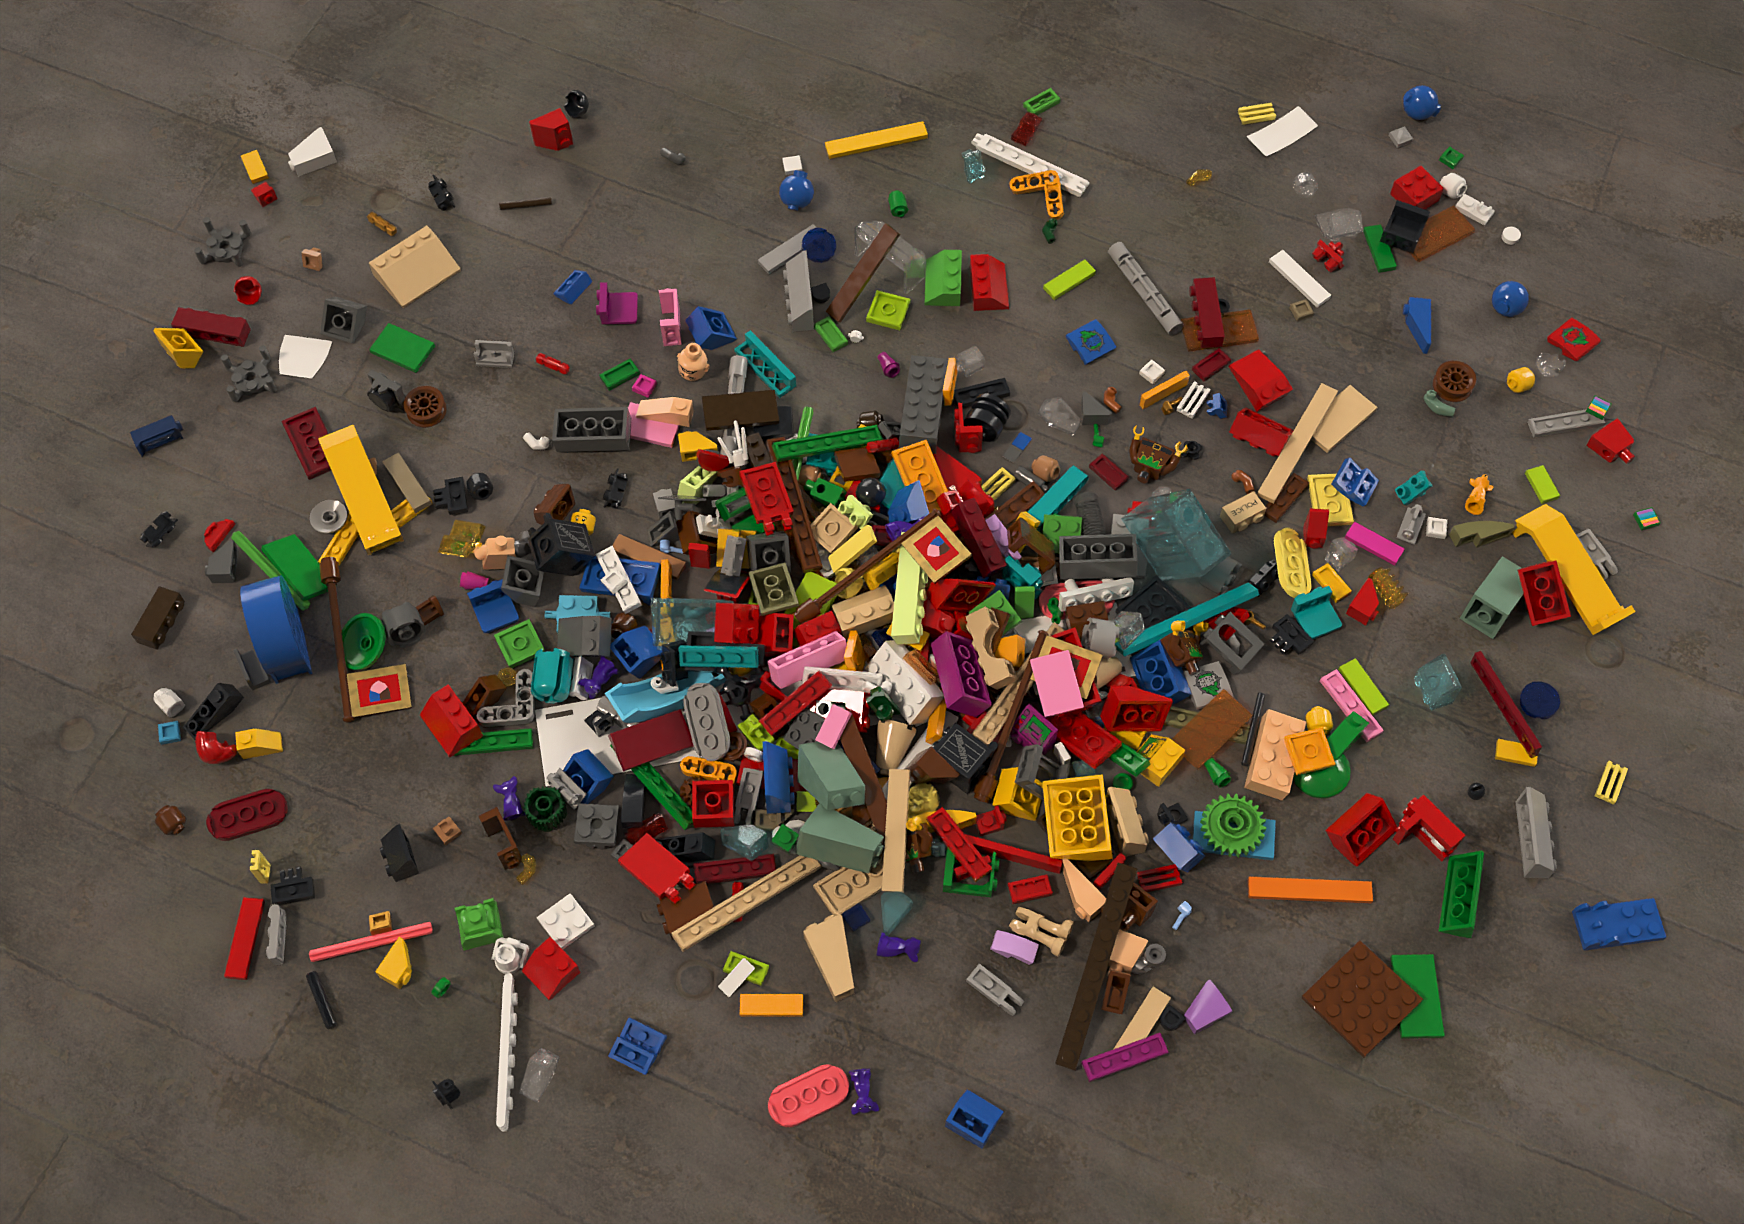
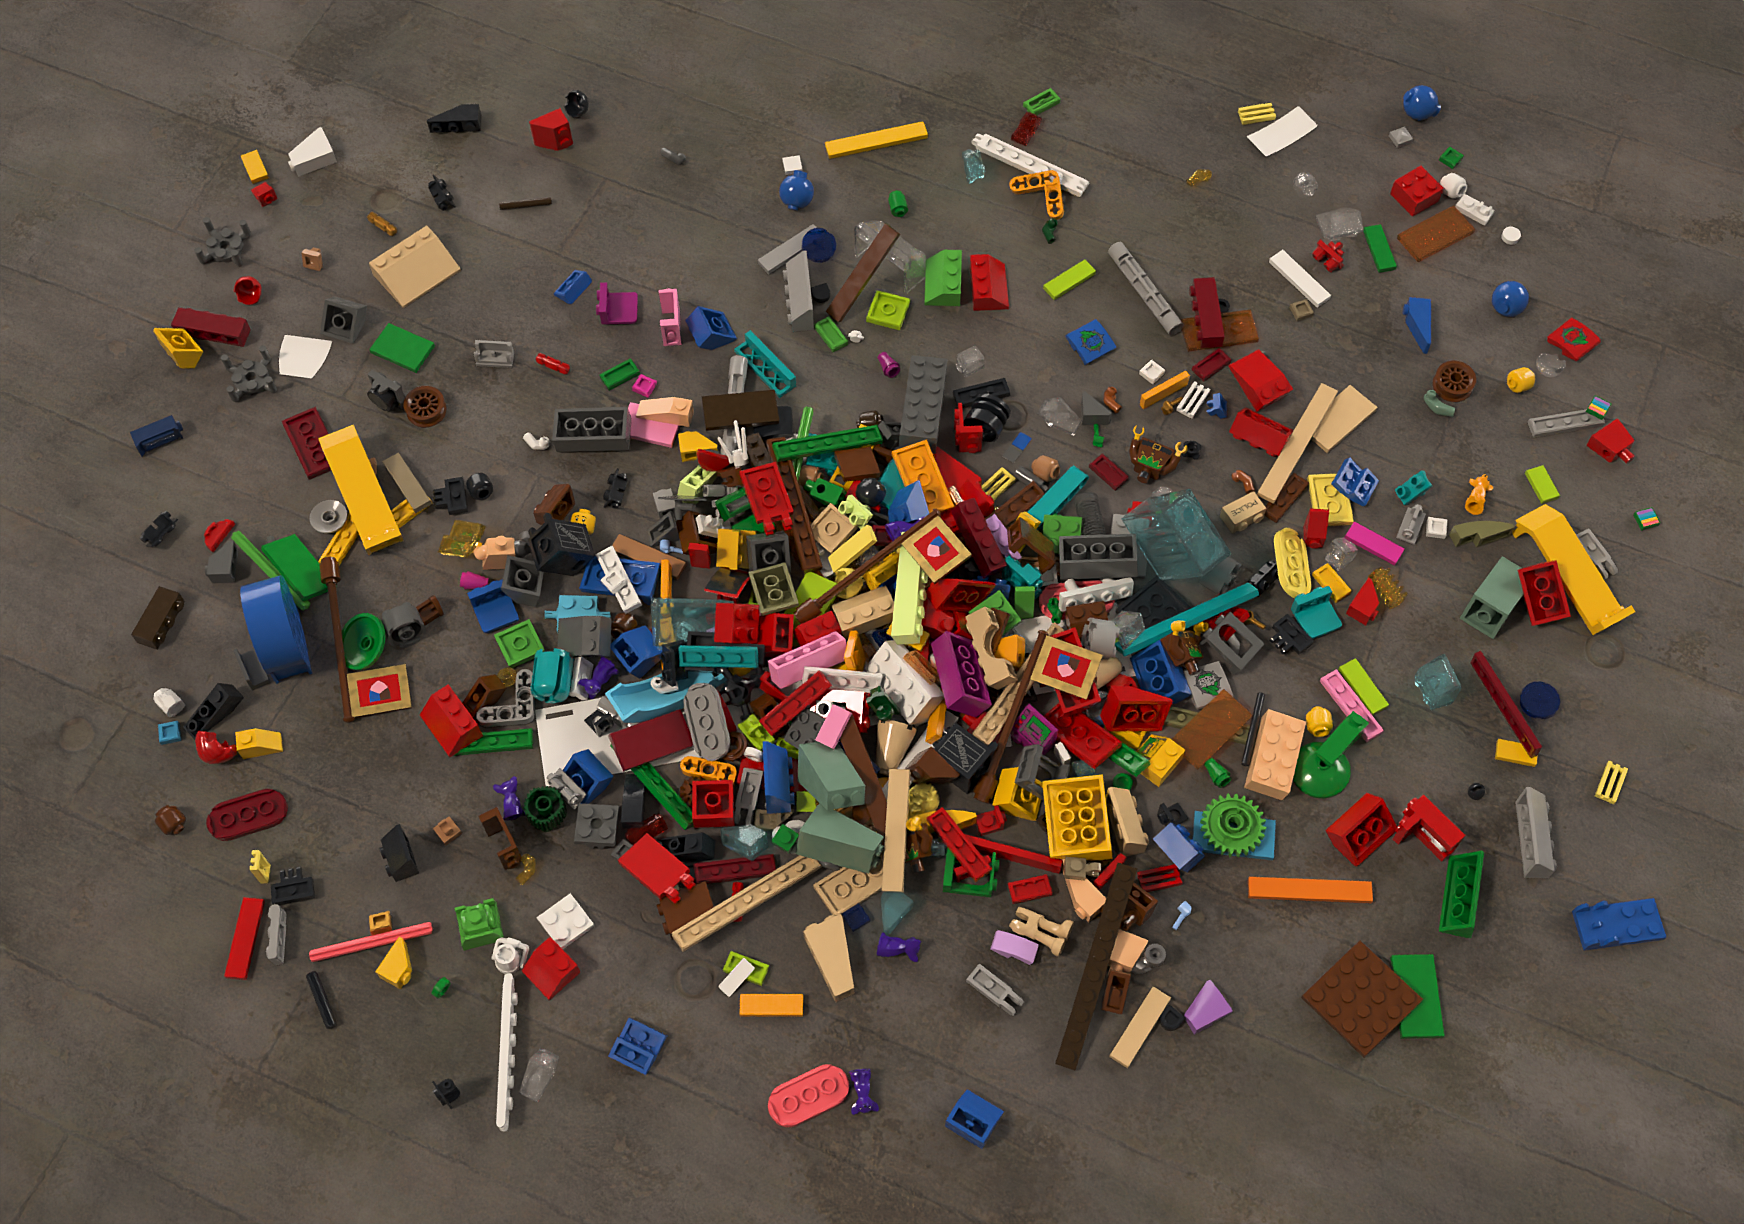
(458, 119): none -> black slope
(692, 362): light nougat piece -> none
(733, 555): light grey hinge -> none
(867, 686): white arm -> none
(882, 445): red axle -> none
(948, 501): red slope -> none
(950, 381): light orange tile -> none
(1056, 683): bright pink tile -> none
(1077, 868): none -> dark tan plate
(1124, 1057): magenta tile -> none
(1309, 751): light orange tile -> none
(1405, 226): black panel -> none

